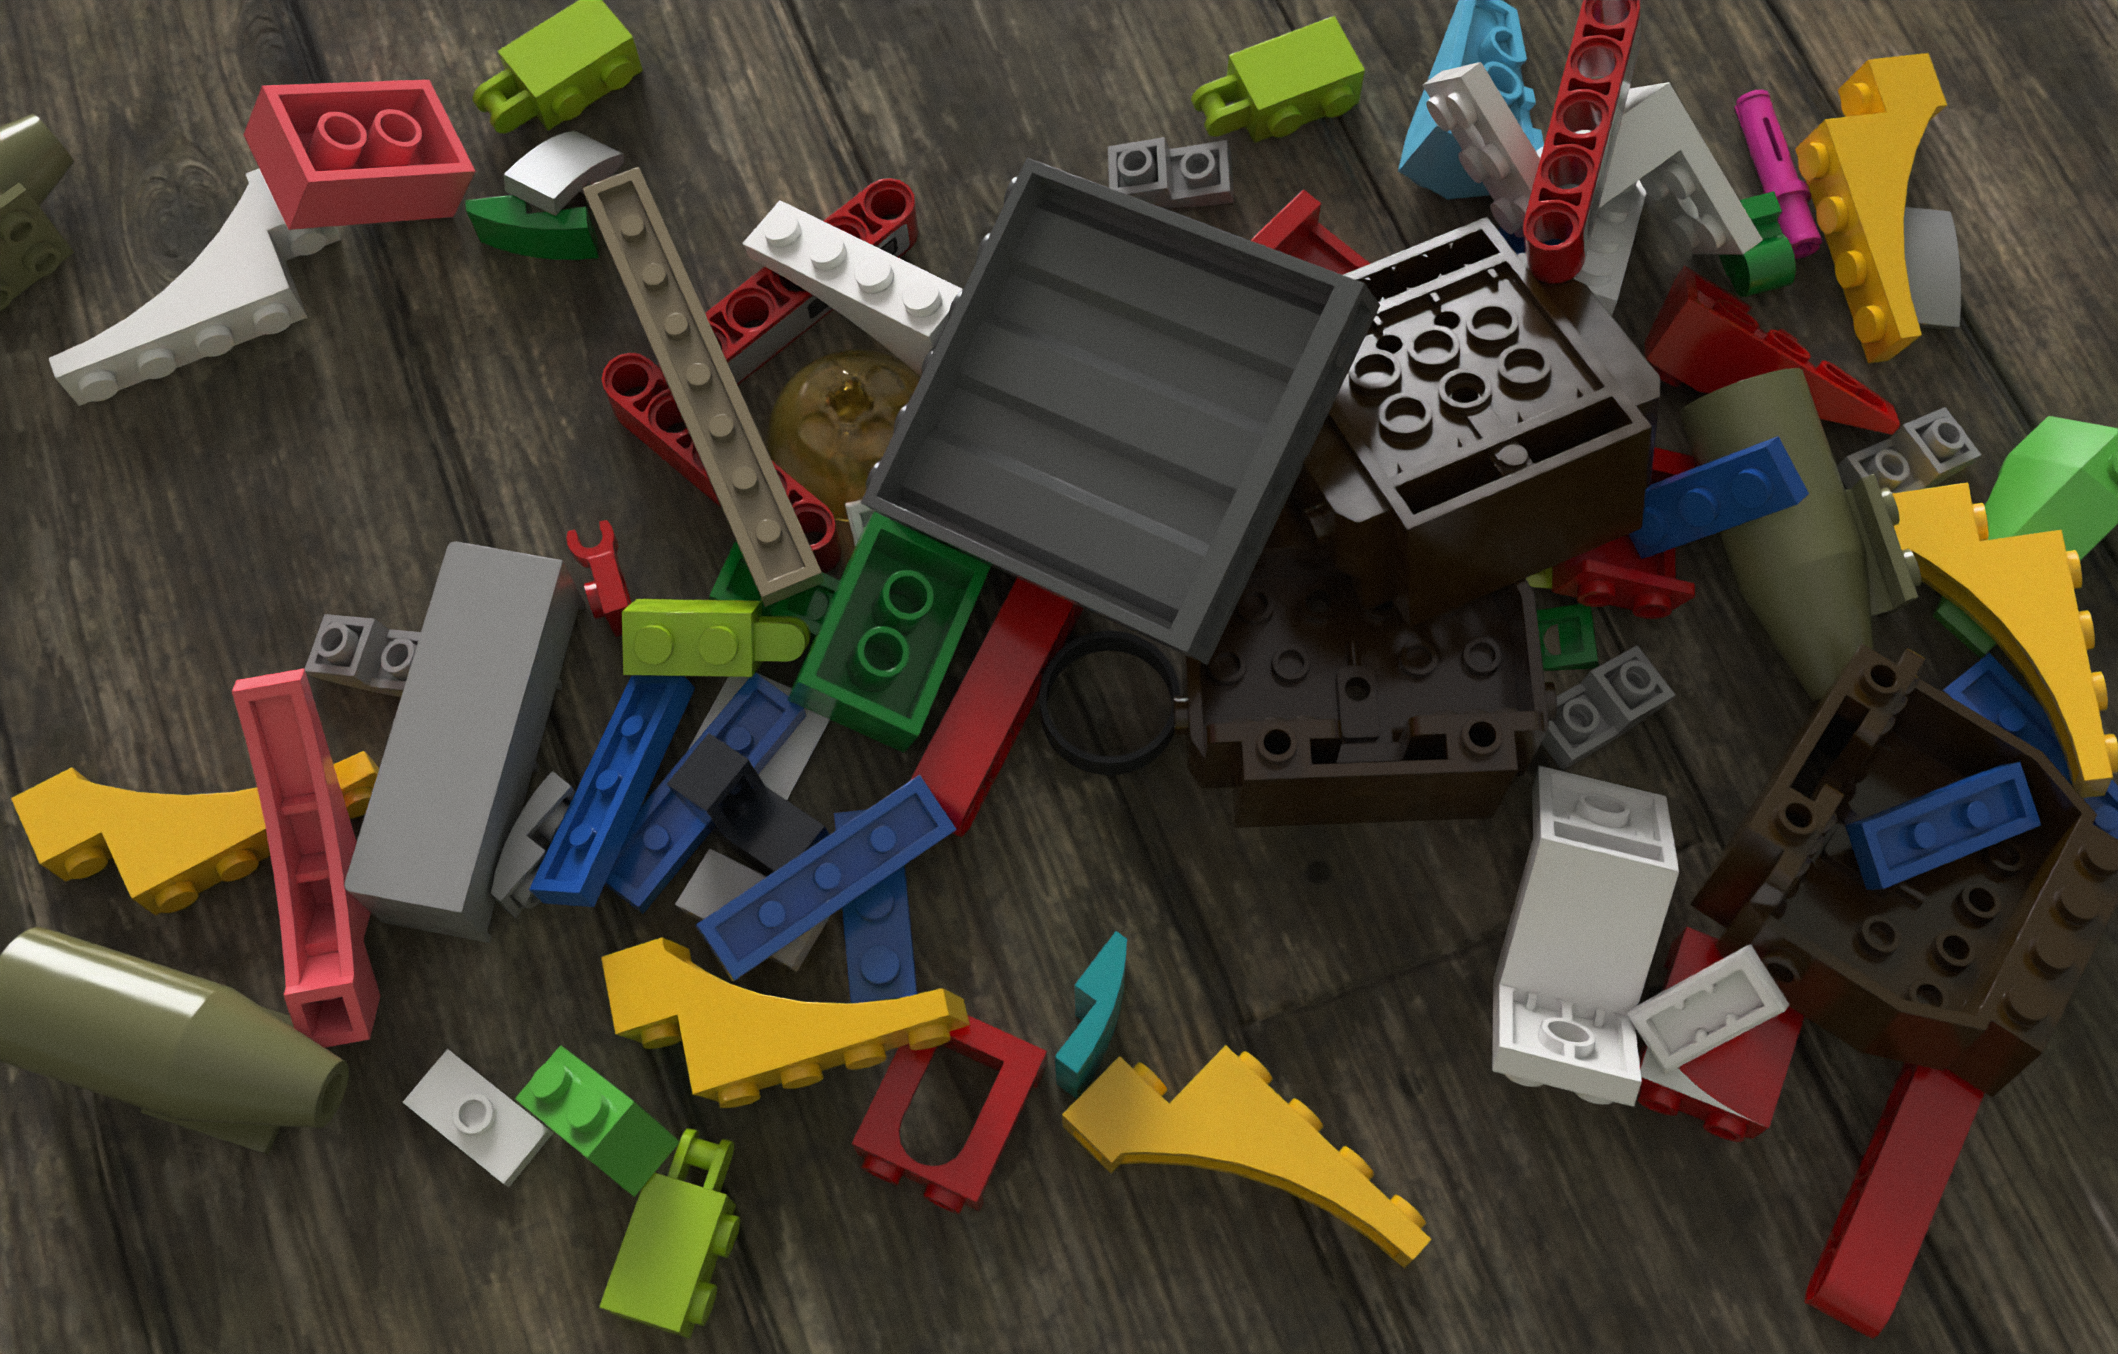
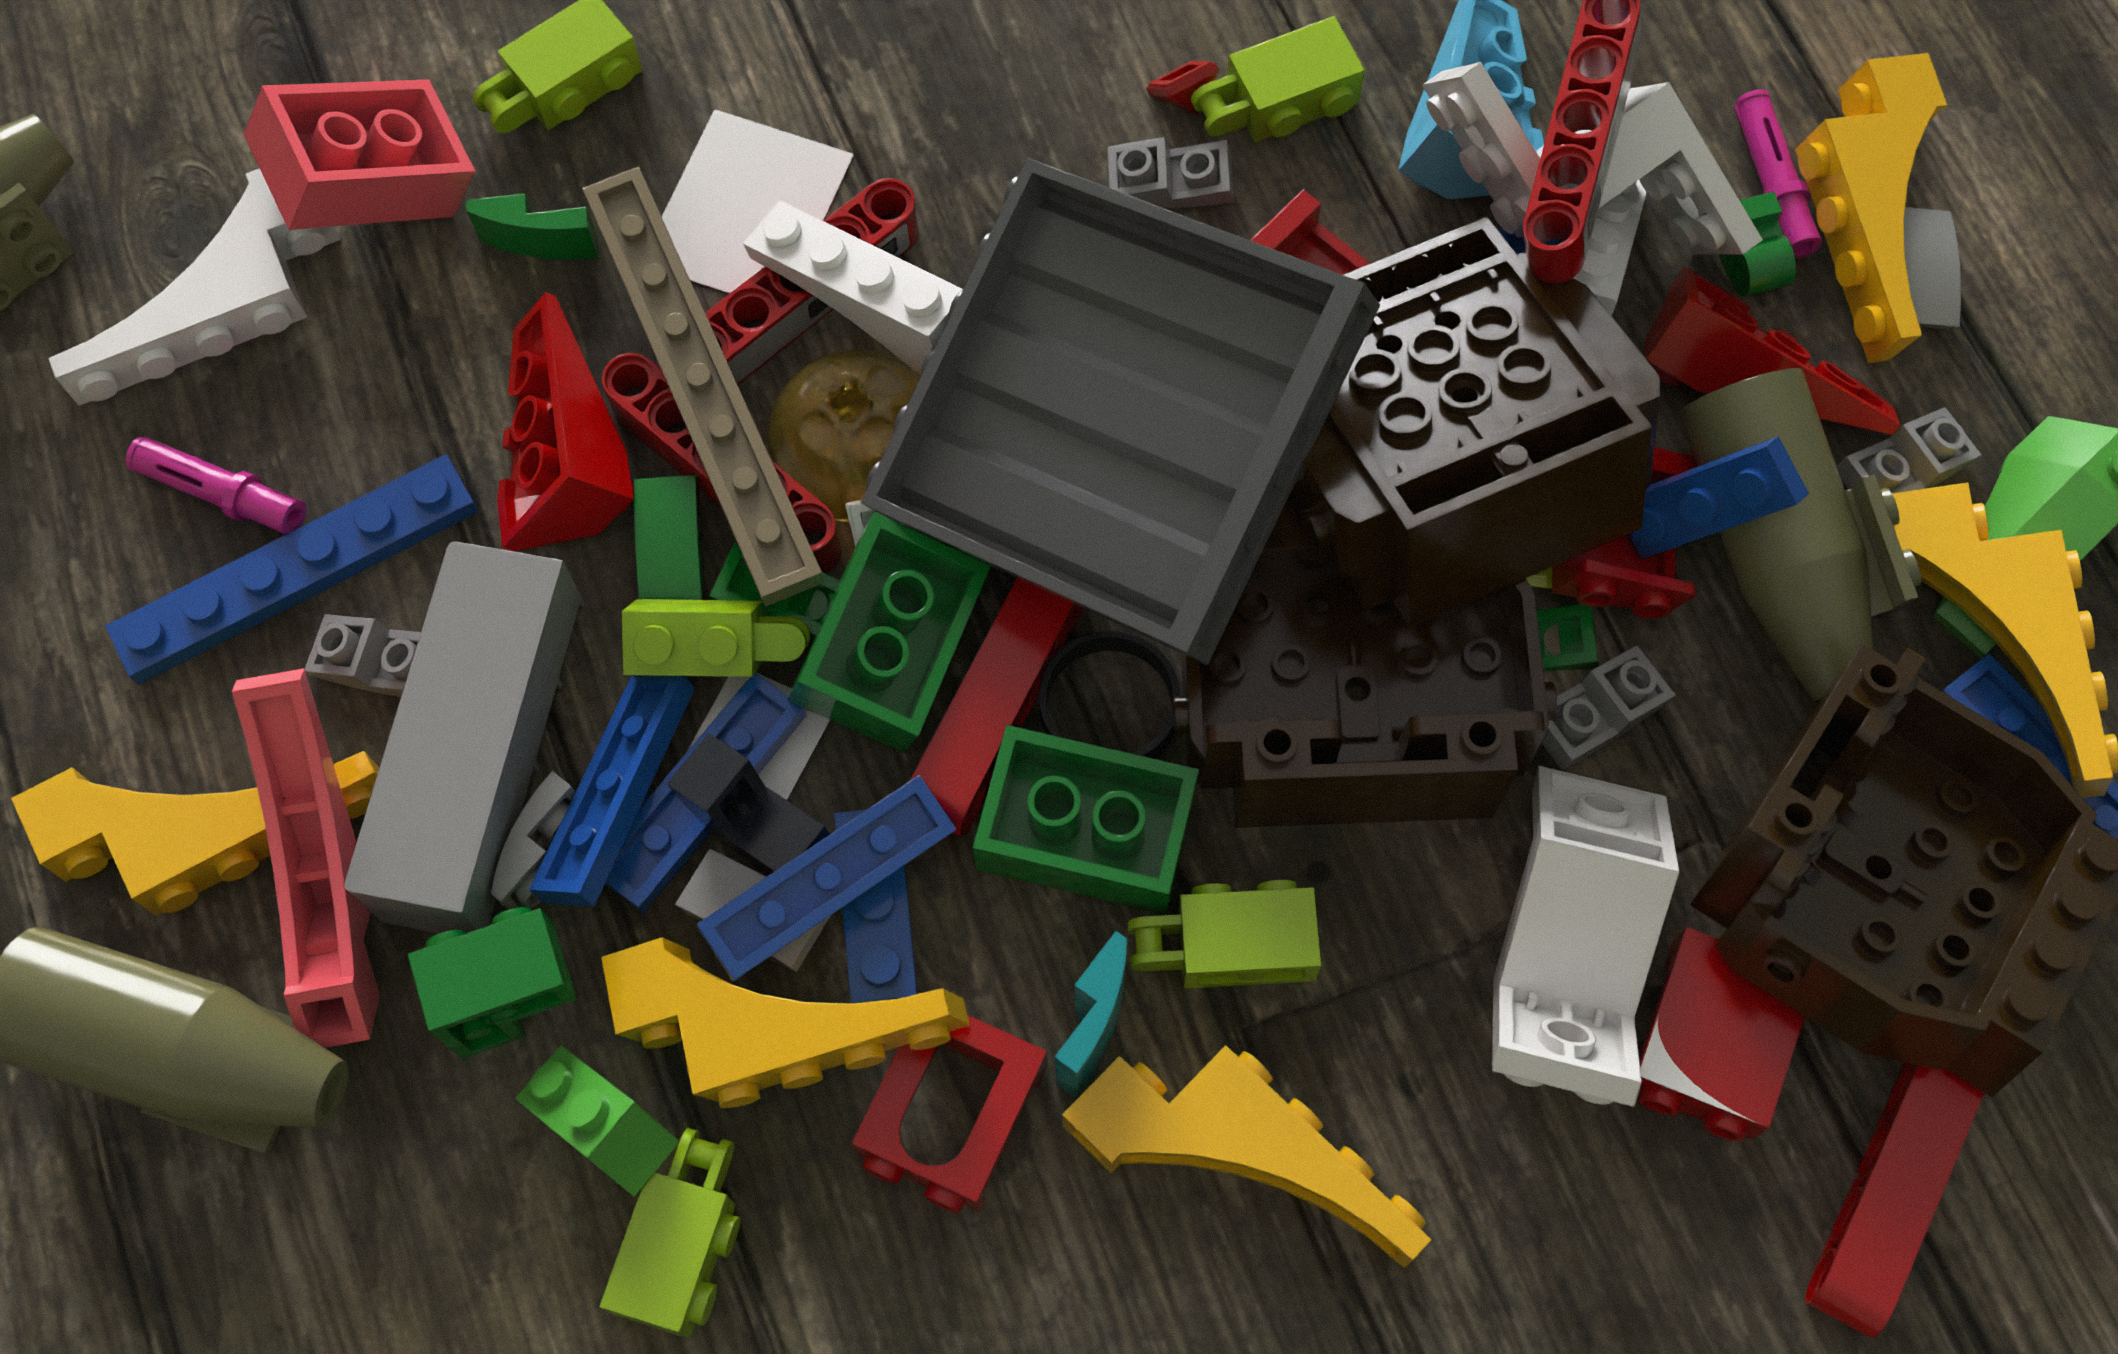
(237, 494): none -> dark pink pin
(290, 569): none -> blue plate
(478, 1118): white plate -> none
(490, 979): none -> green brick
(560, 169): light grey slope -> none
(567, 454): none -> red wedge
(608, 592): red plate -> none
(668, 538): none -> green slope
(734, 184): none -> white sticker
(1085, 819): none -> green brick
(1180, 84): none -> red slope
(1234, 936): none -> lime brick
(1708, 1009): white plate -> none
(1942, 825): blue plate -> none

